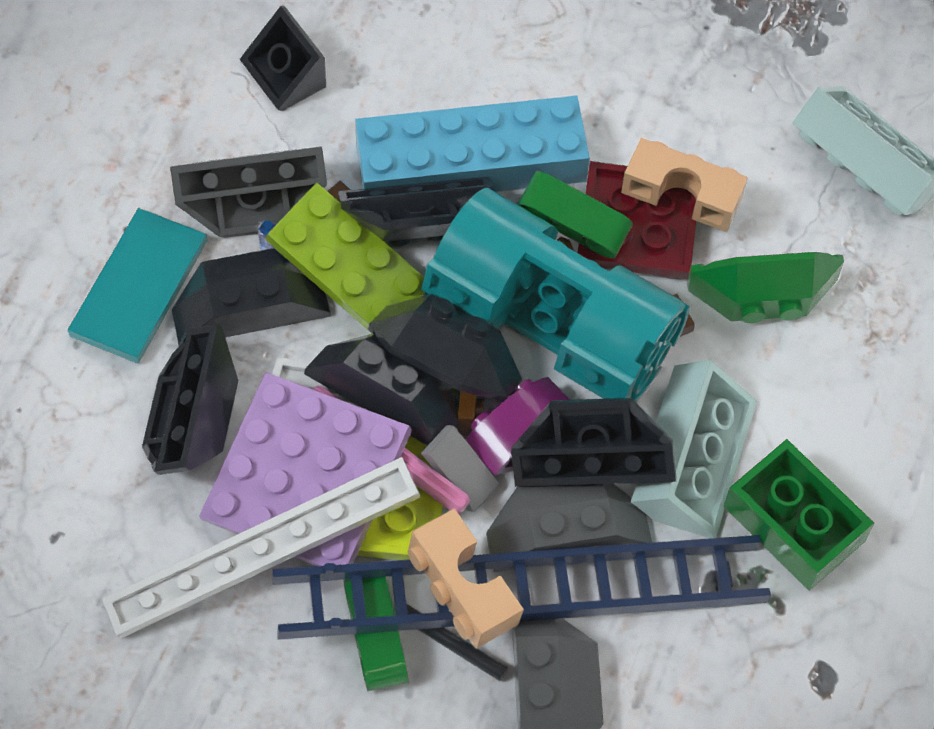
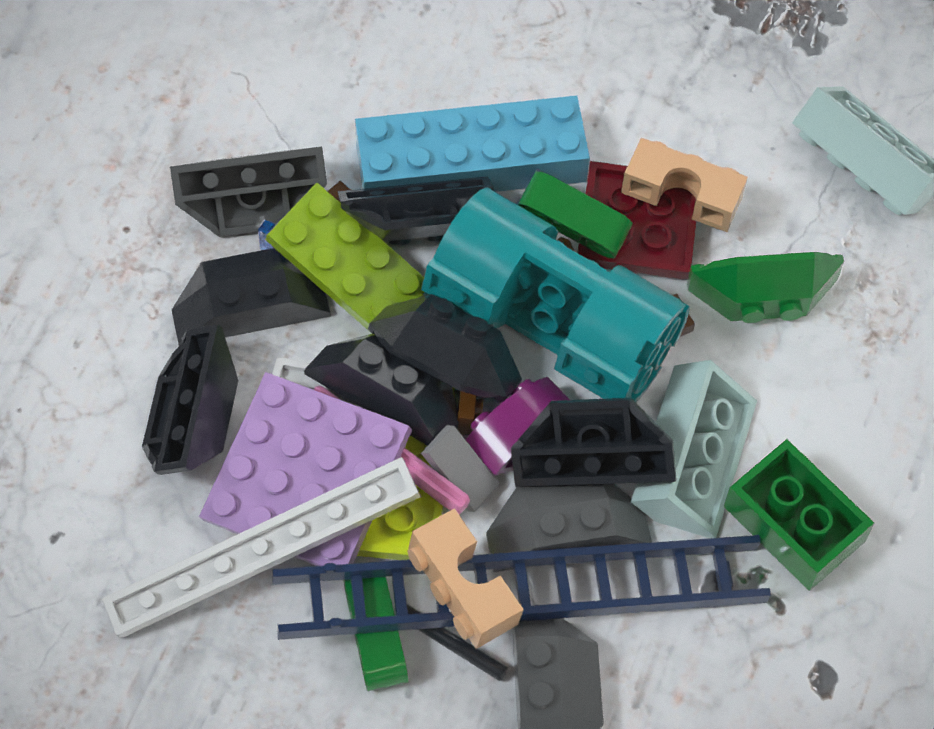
(137, 285): teal tile -> none
(285, 61): black slope -> none

